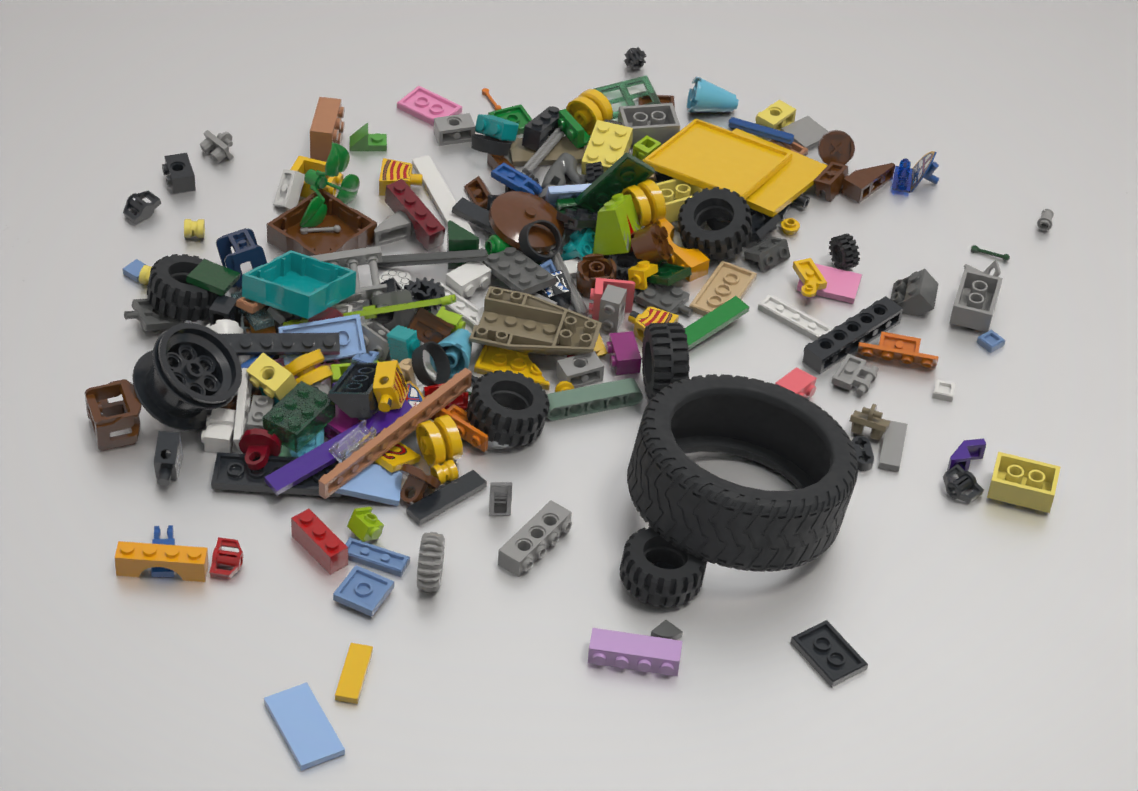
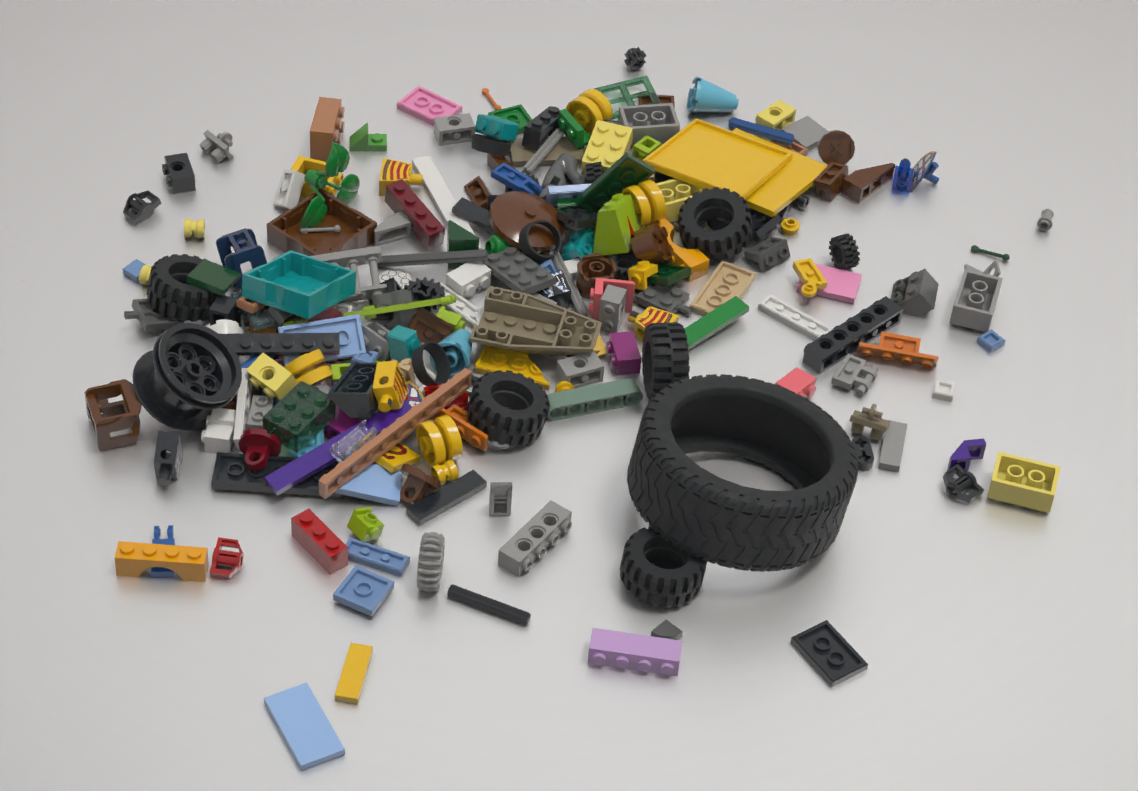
(489, 604): none -> black axle

